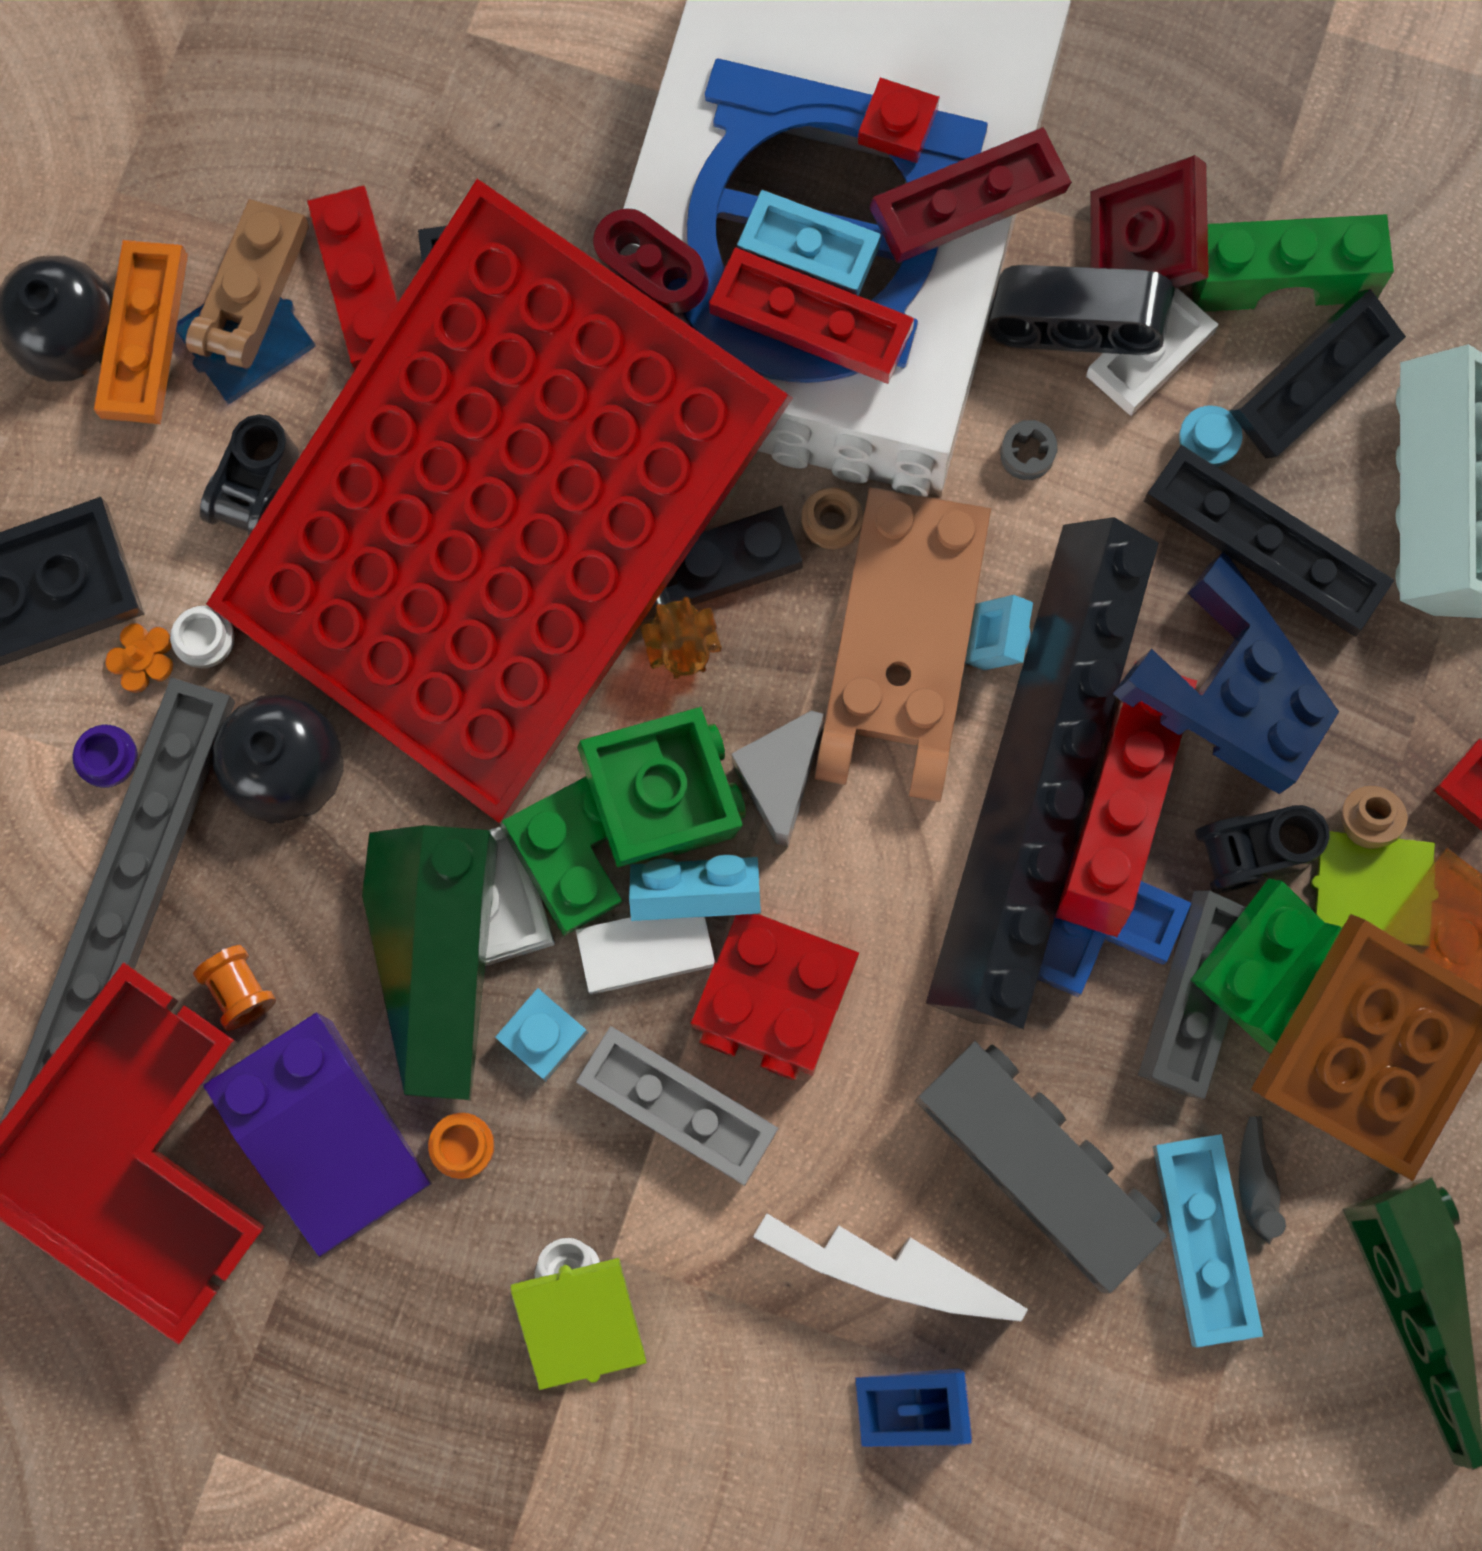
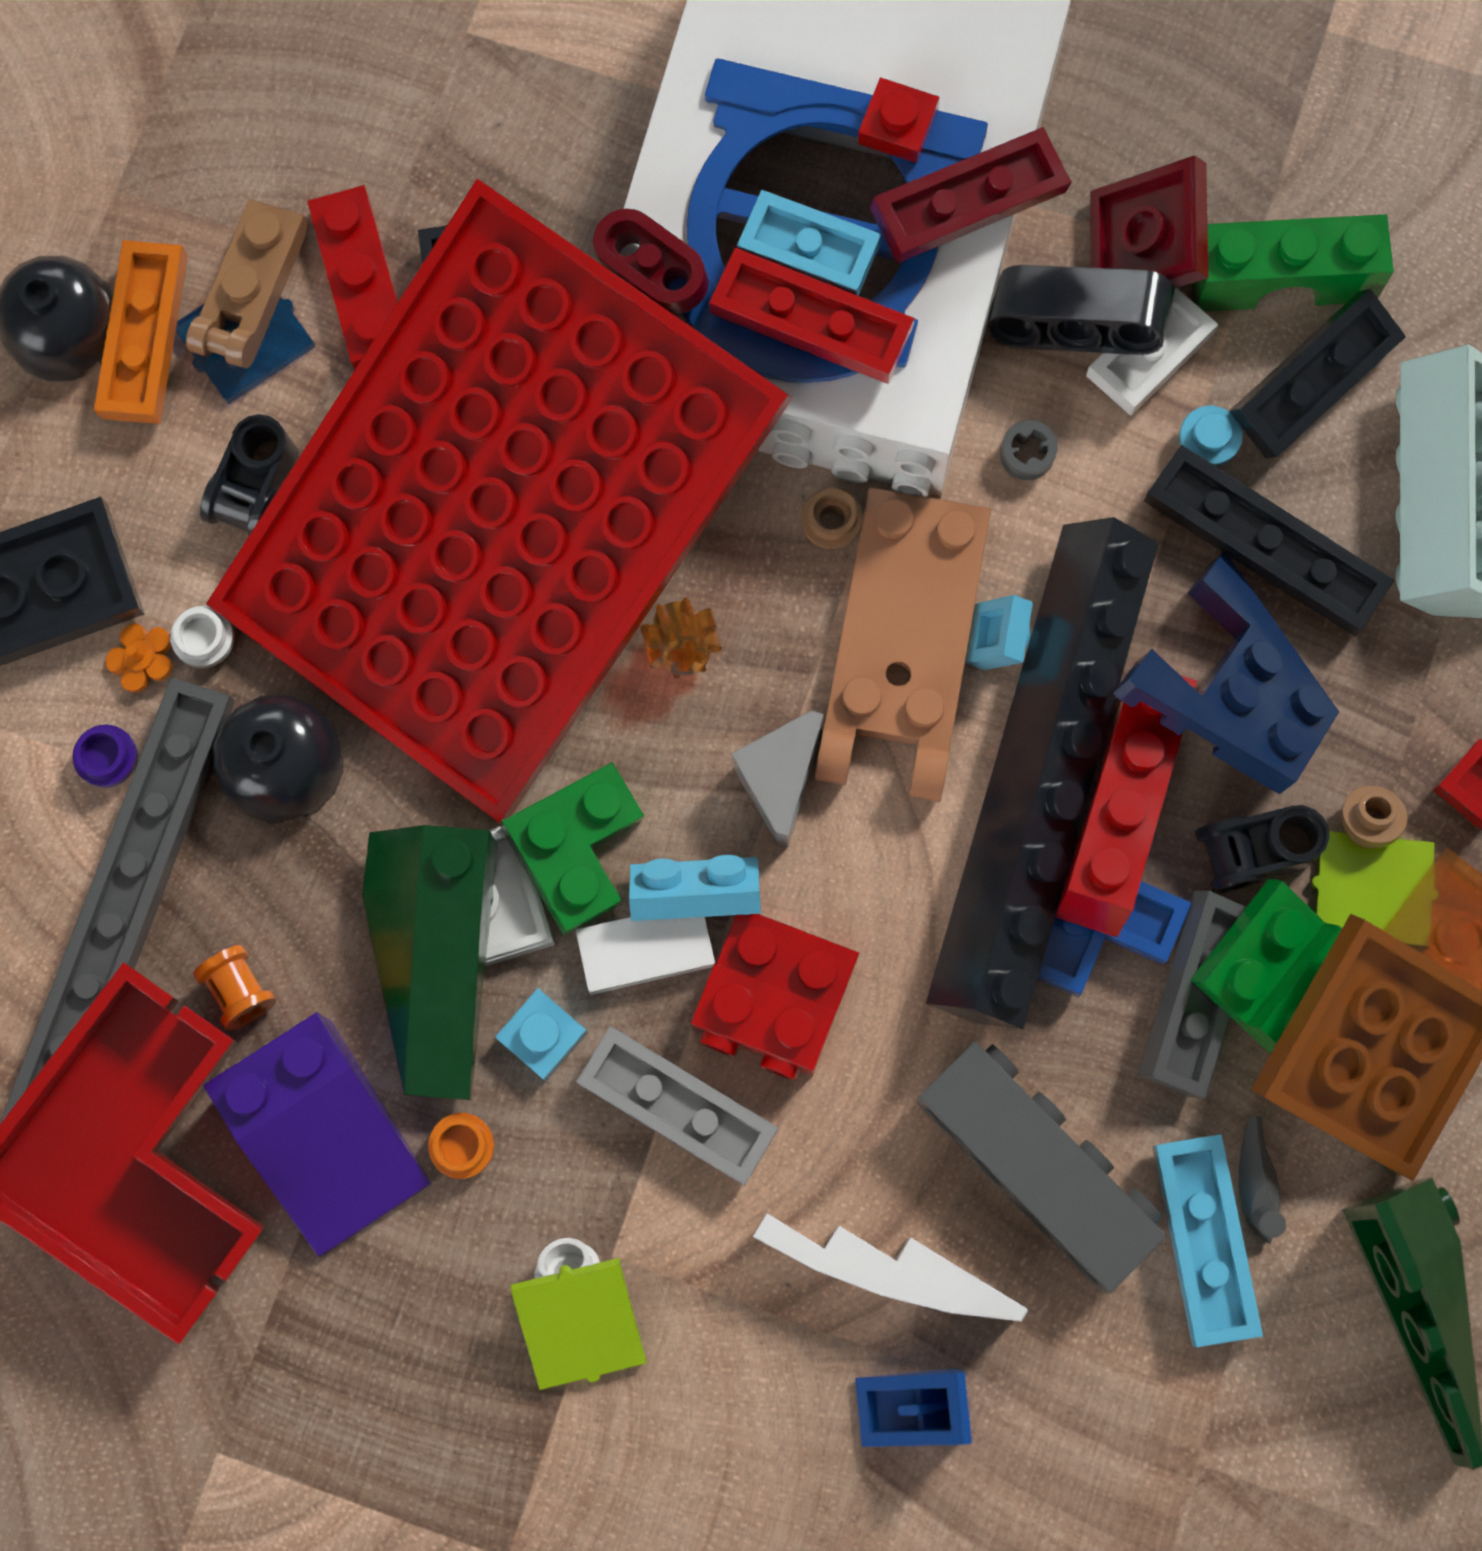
(662, 787): green plate -> none
(734, 558): black plate -> none

